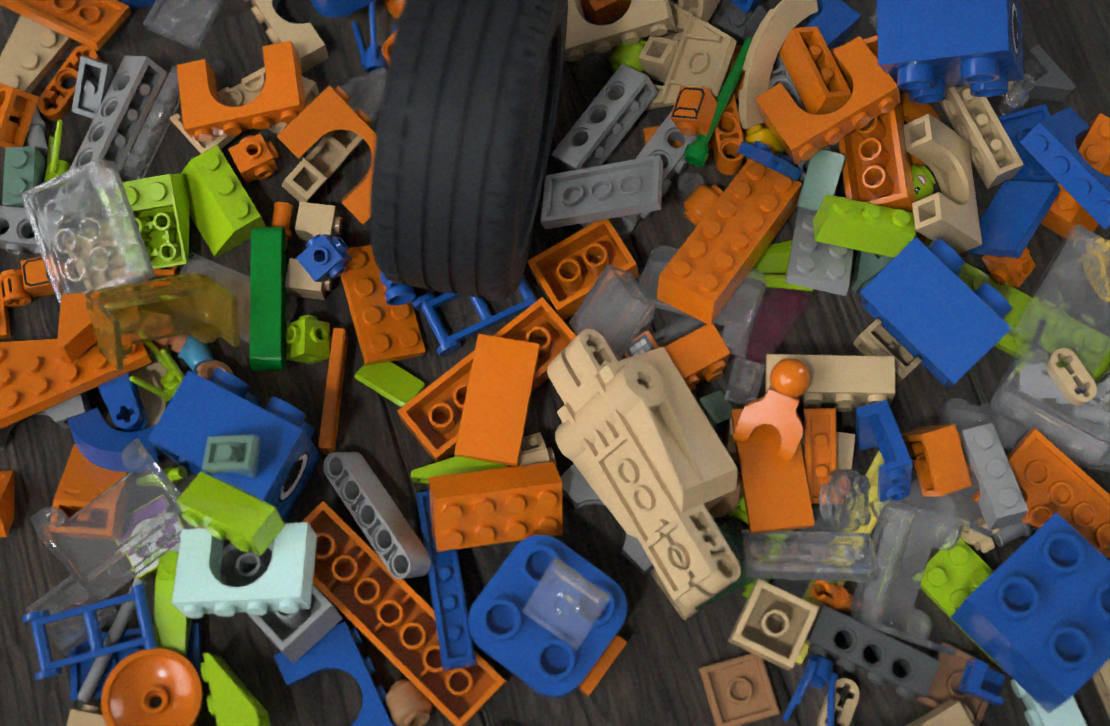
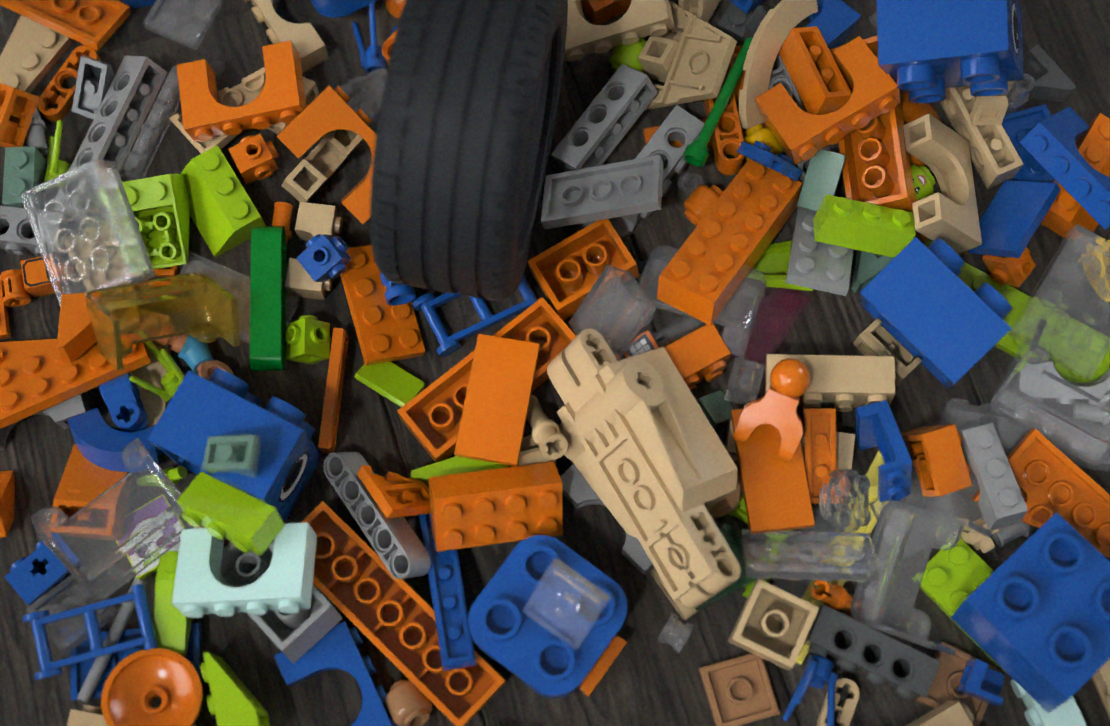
(27, 574): none -> blue brick
(395, 493): none -> orange wing
(545, 432): none -> tan pin
(675, 633): none -> clear wheel
(693, 110): orange brick -> none
(988, 110): none -> tan tile
(1071, 376): tan beam -> none

